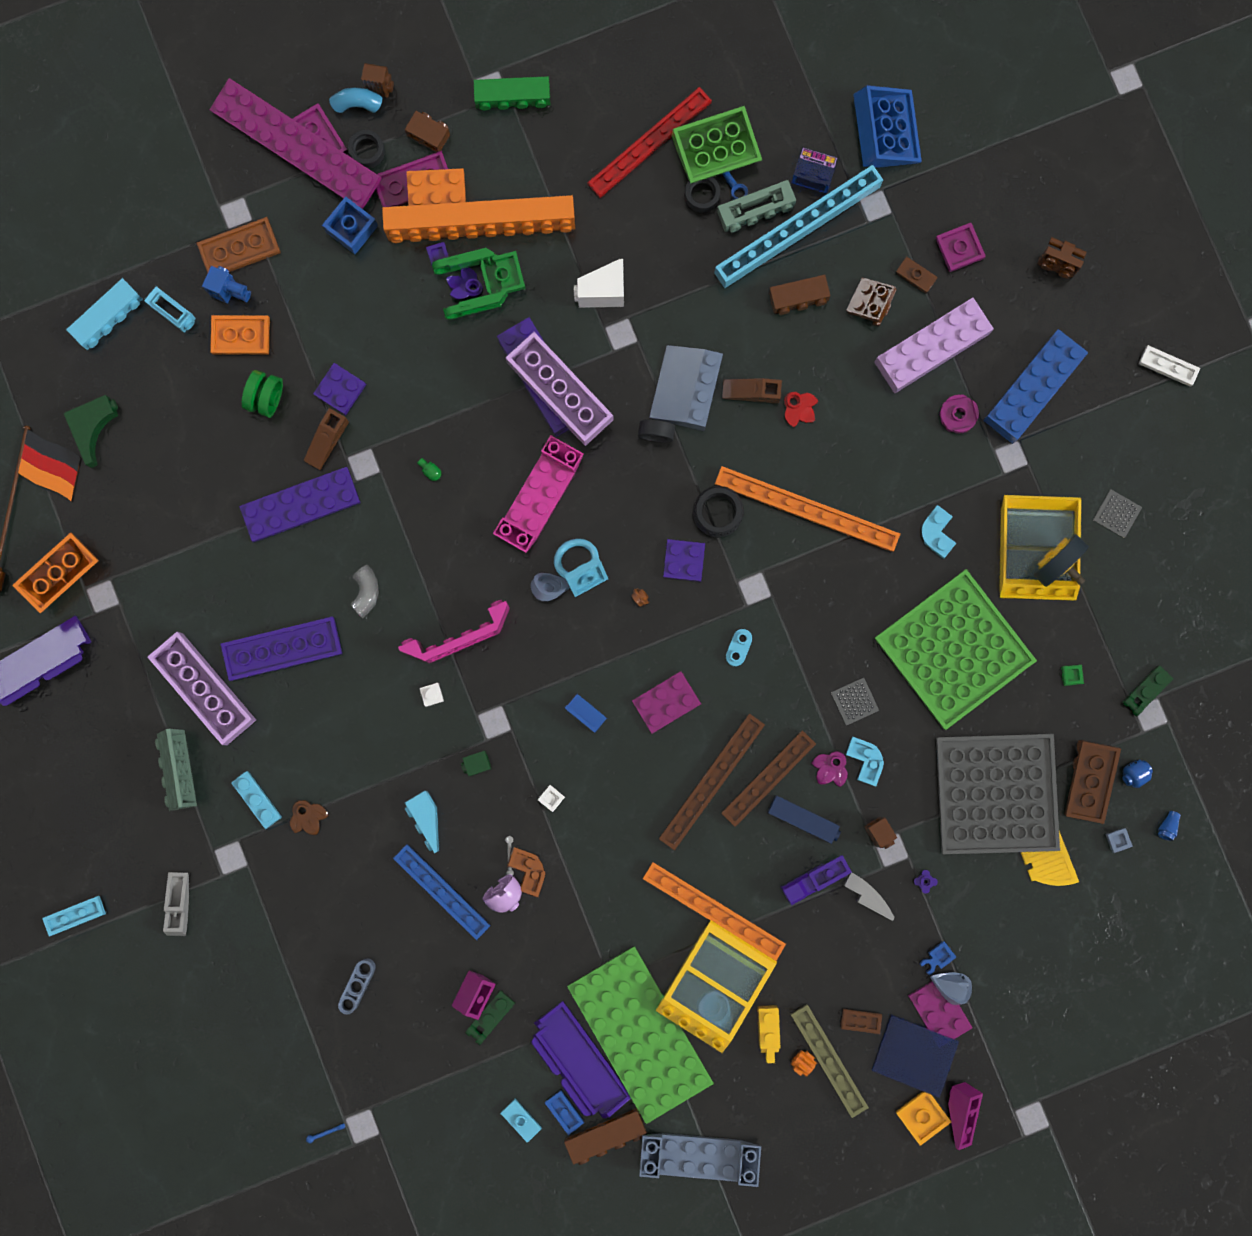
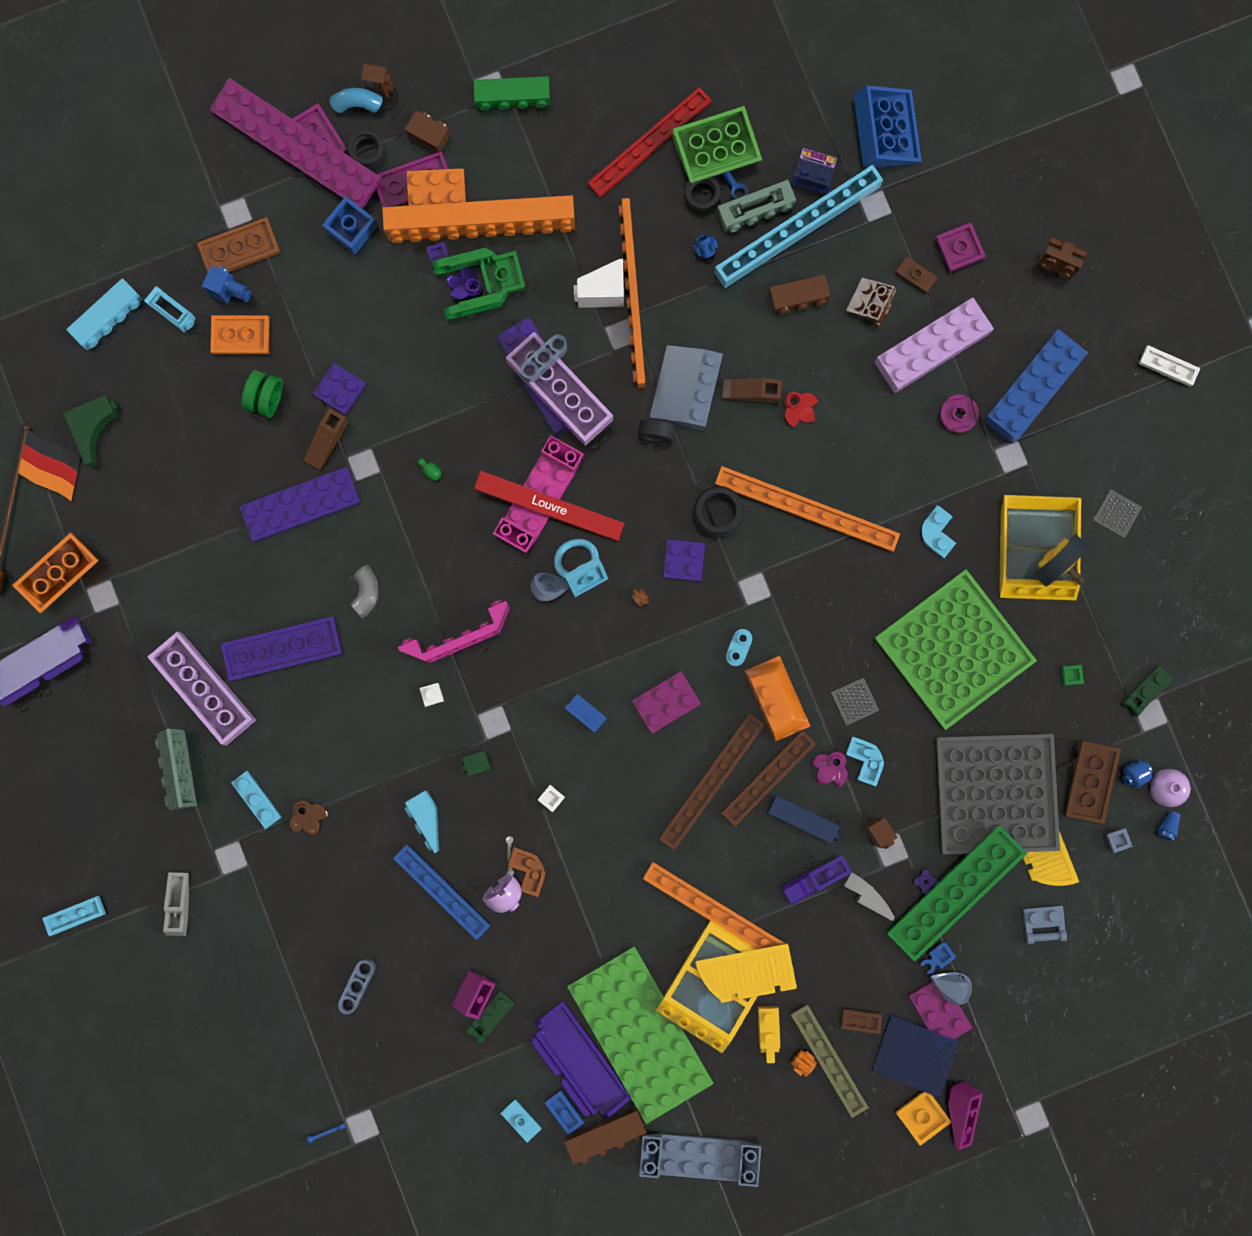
(546, 349): none -> sand blue beam
(549, 506): none -> red tile
(631, 285): none -> orange plate
(705, 246): none -> blue gear
(748, 973): none -> yellow piece
(777, 698): none -> orange windscreen
(956, 892): none -> green plate
(1044, 917): none -> sand blue plate
(1169, 788): none -> lavender cylinder

